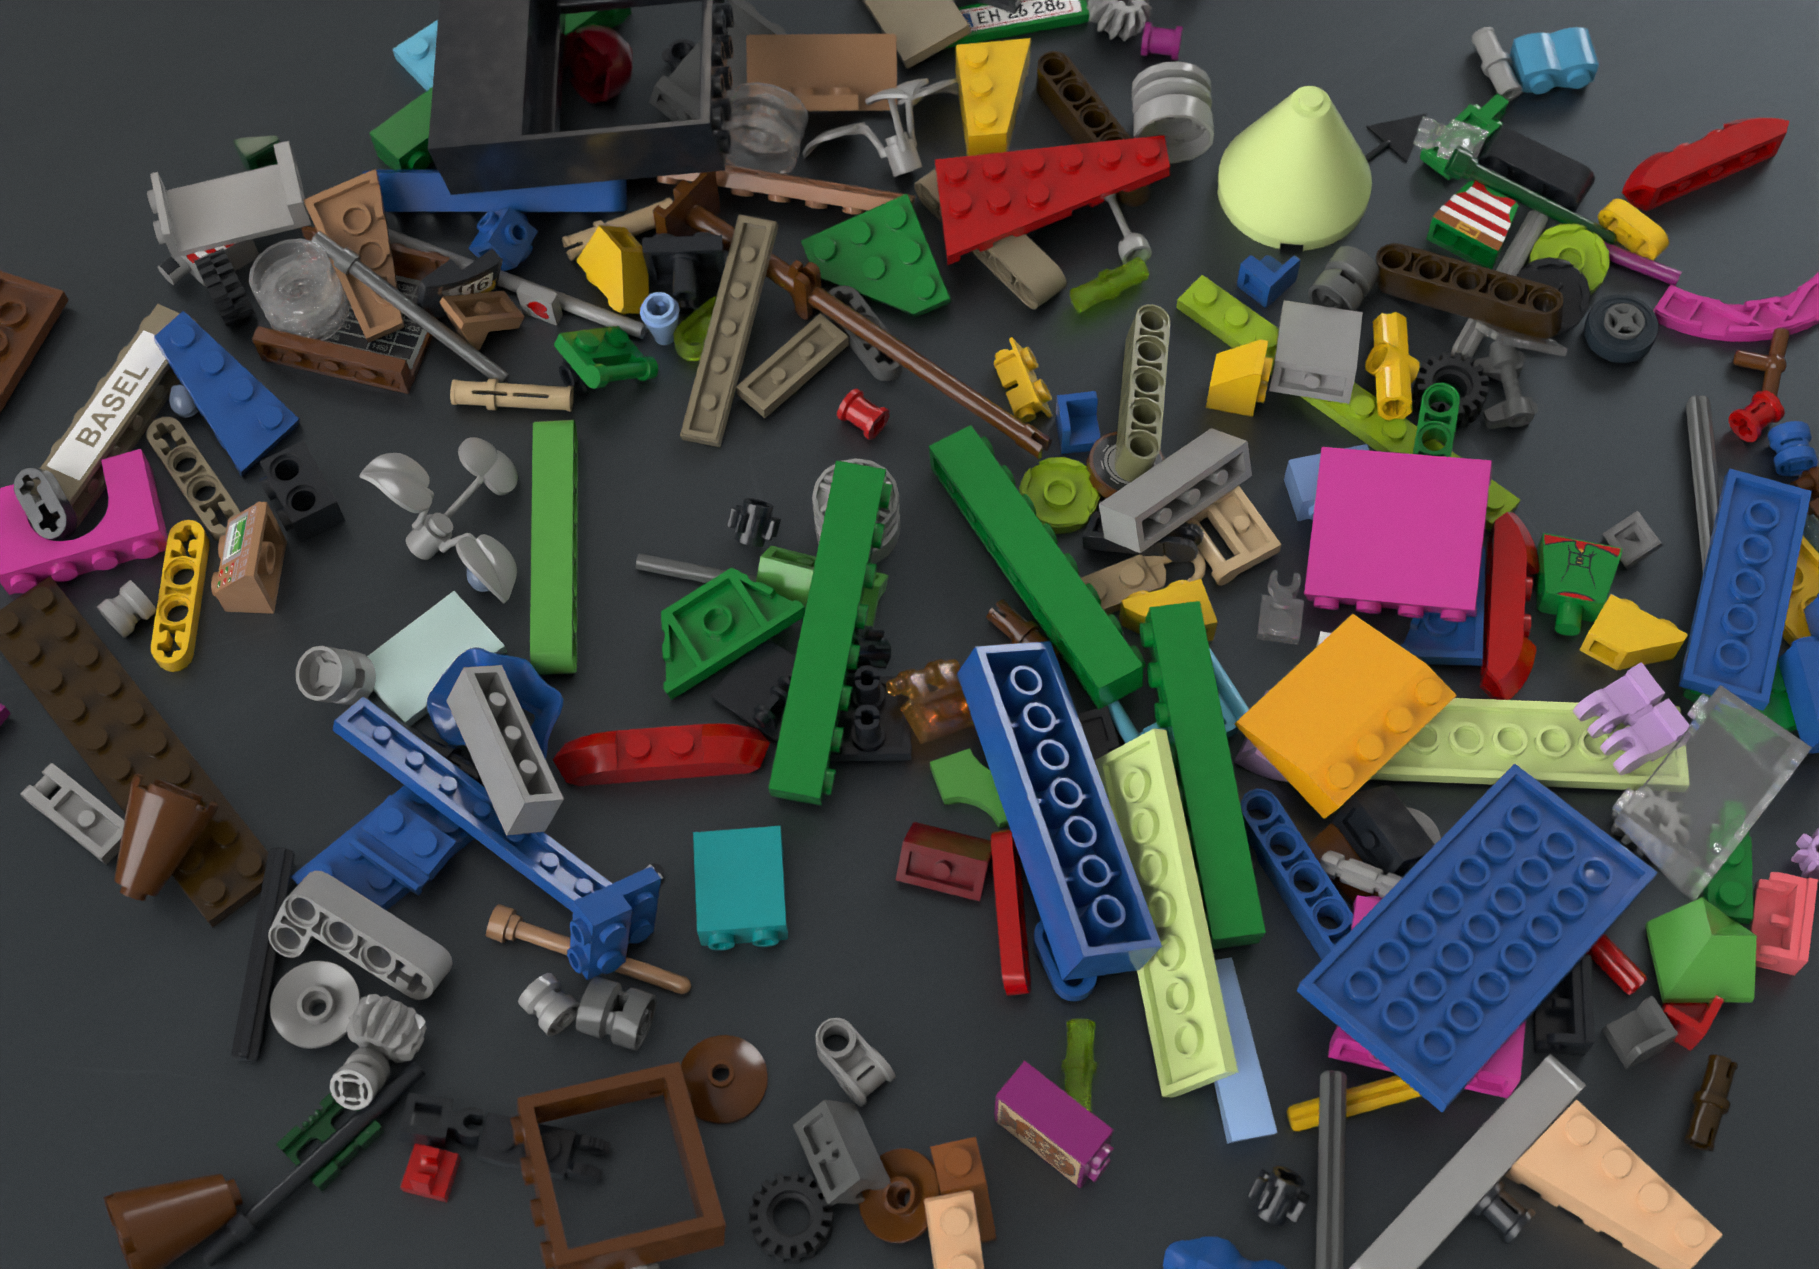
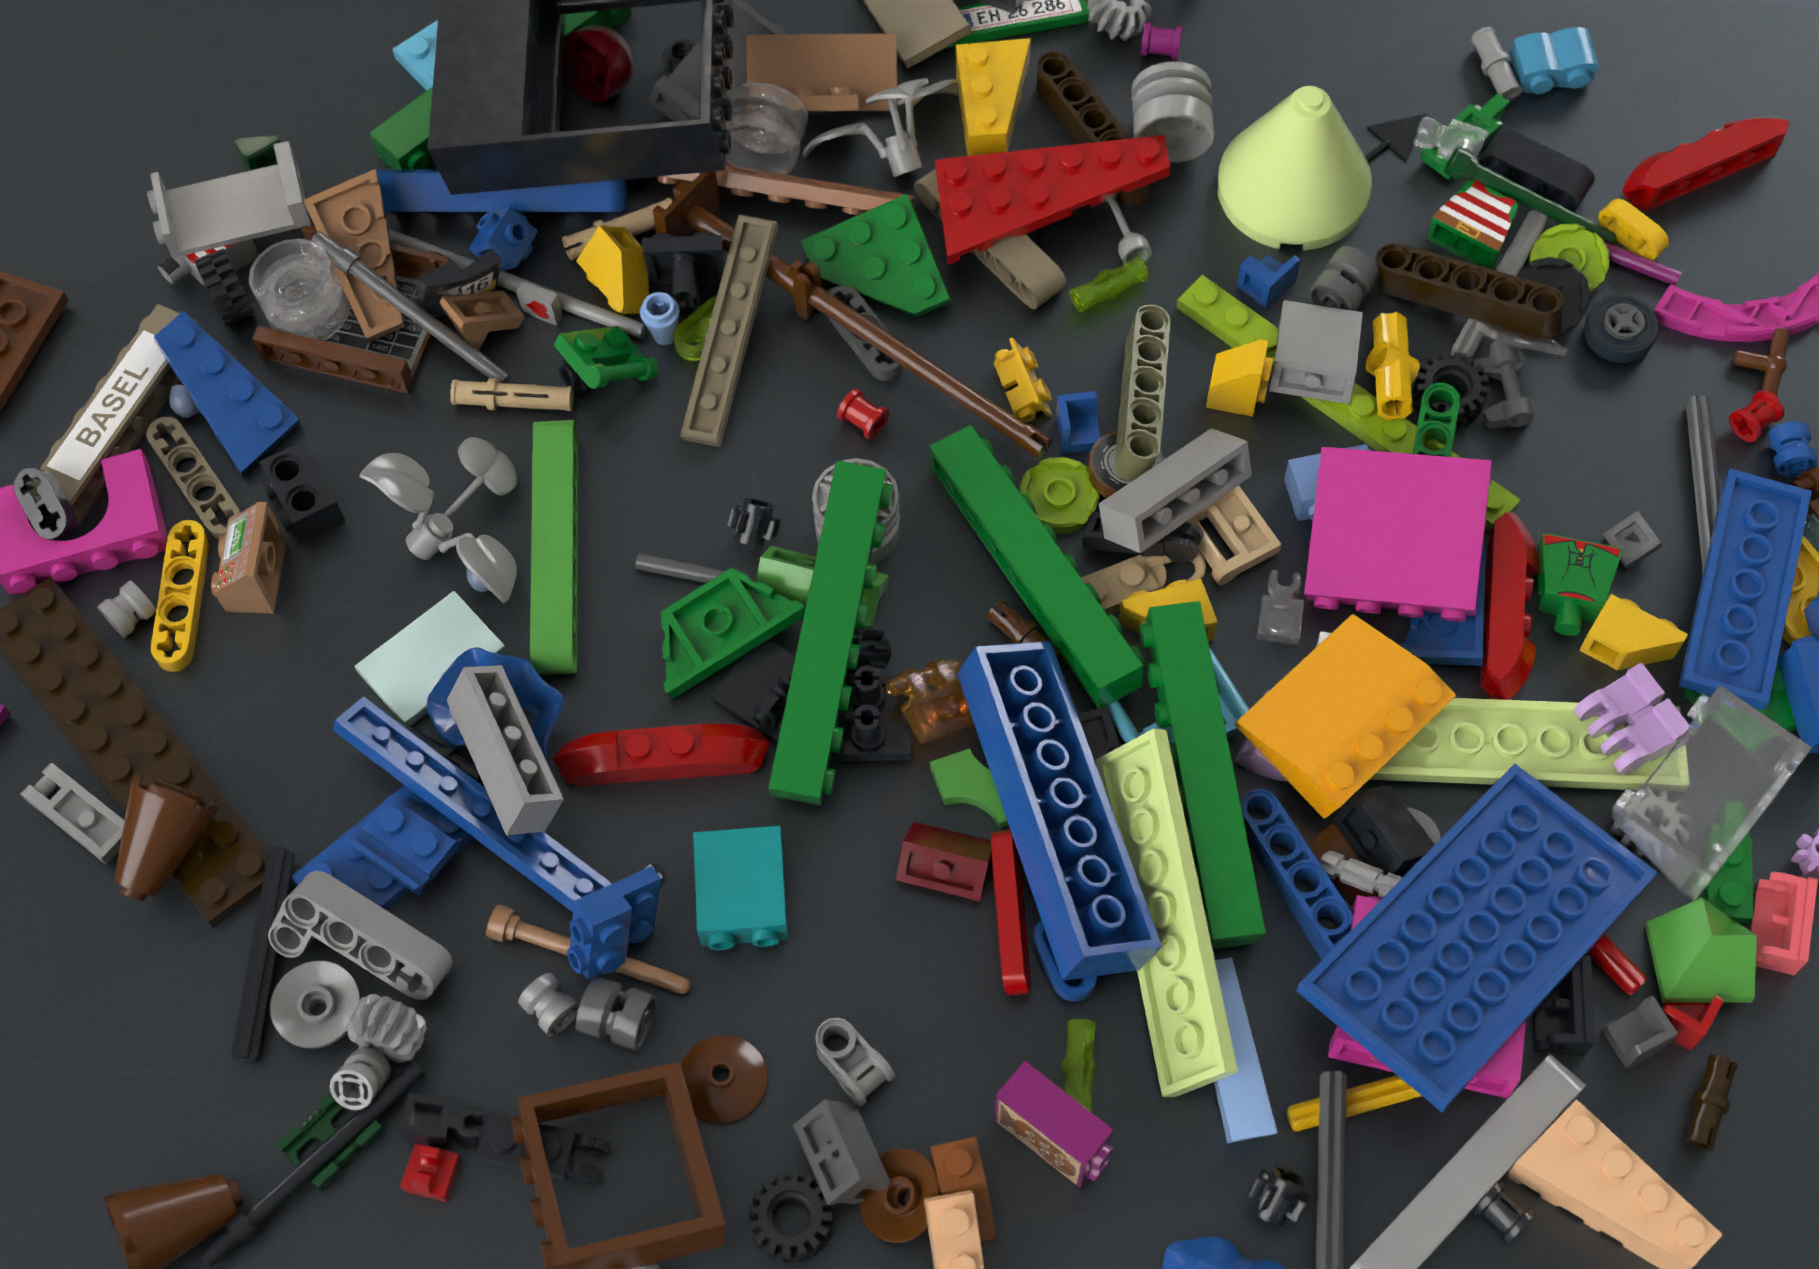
(335, 675): light grey wheel -> none
(792, 365): dark tan plate -> none

